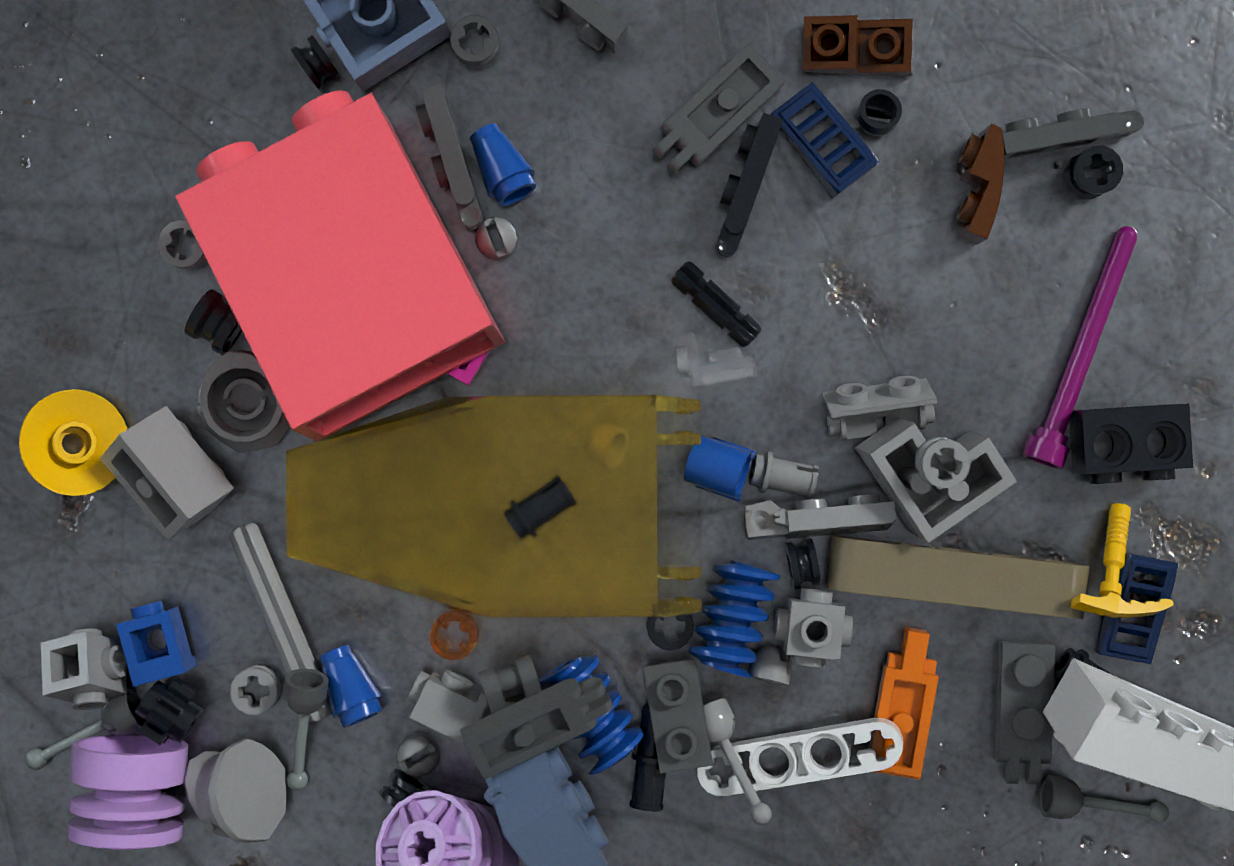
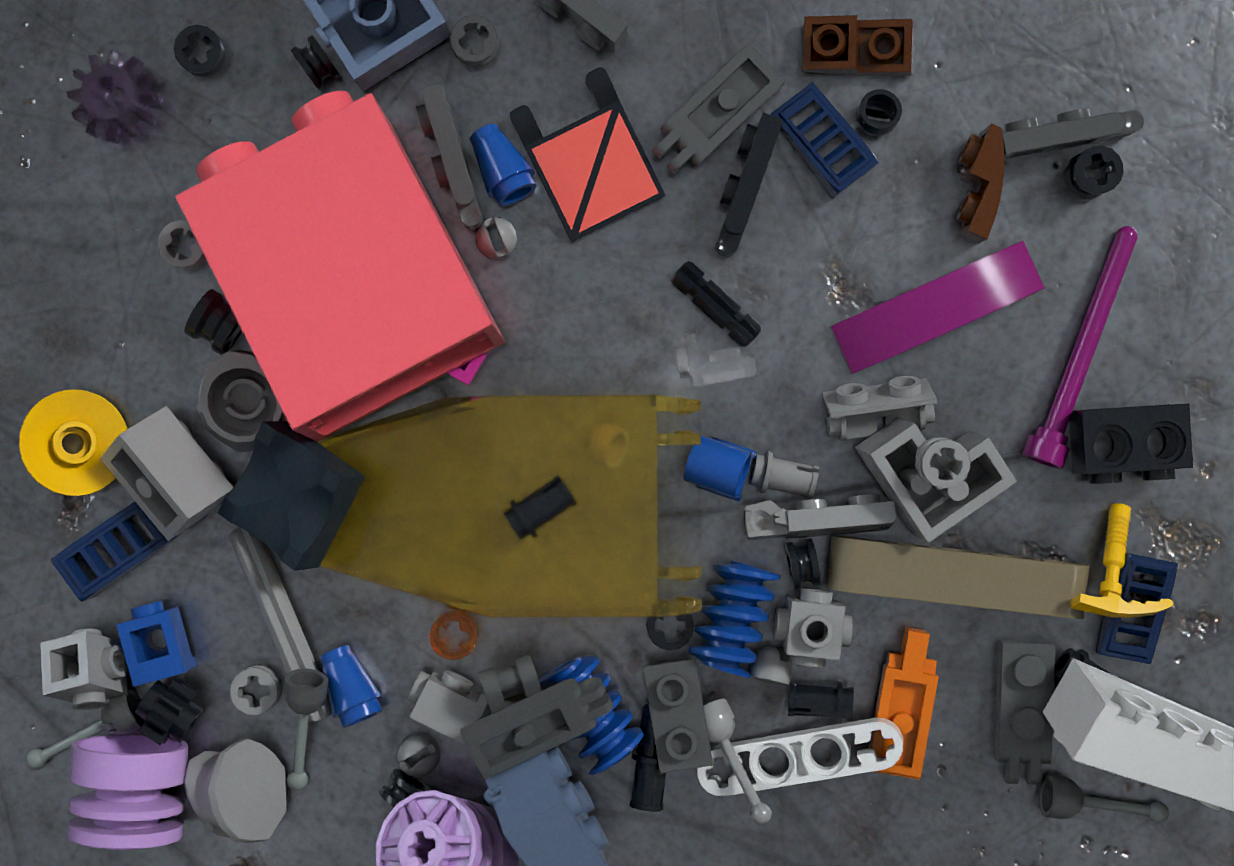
(77, 577): none -> dark blue slope
(100, 82): none -> clear purple gear
(184, 46): none -> black bush
(292, 495): none -> black brick
(593, 165): none -> coral flag
(821, 701): none -> black pin
(937, 307): none -> magenta slope

